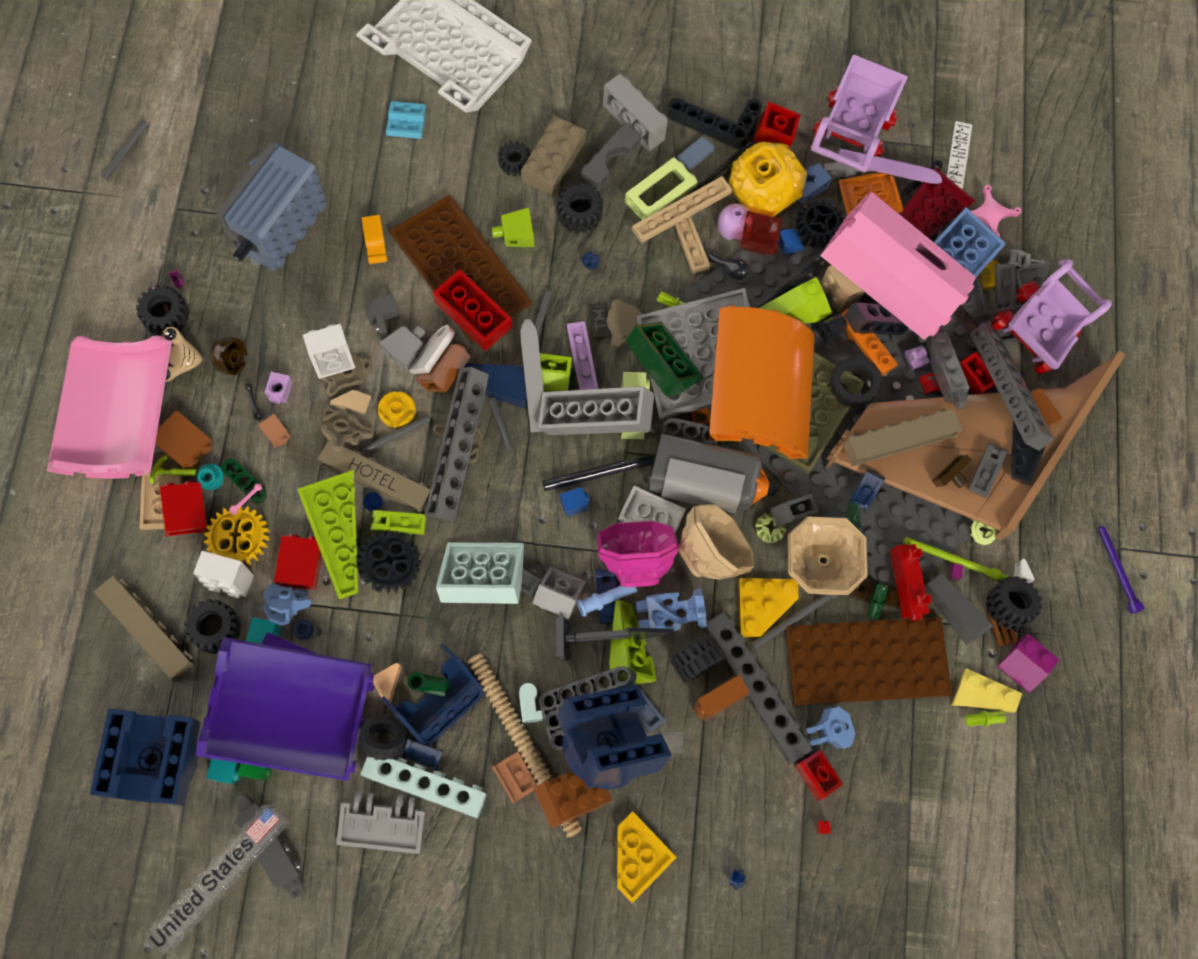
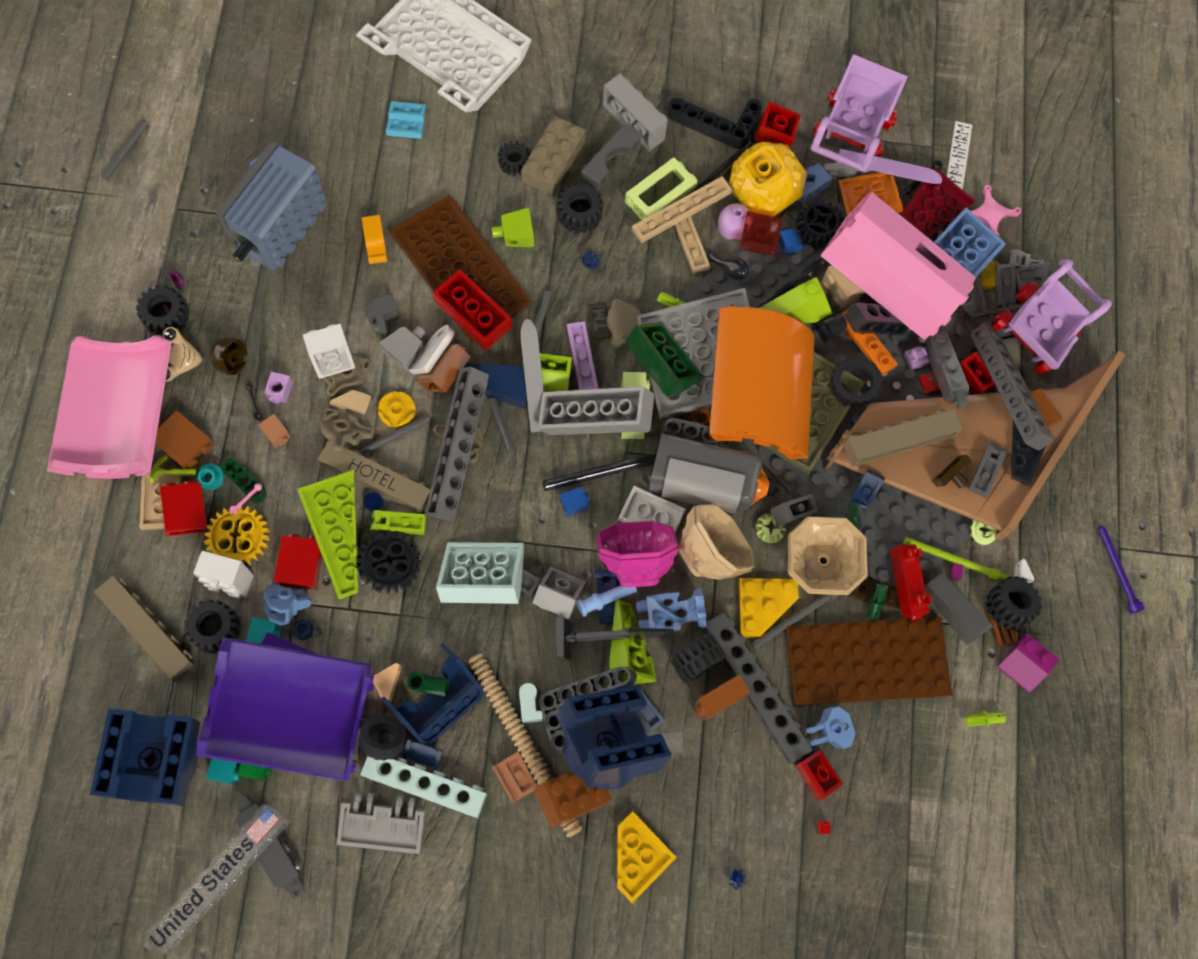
(696, 153): sand blue tile -> none
(984, 693): light yellow wing -> none

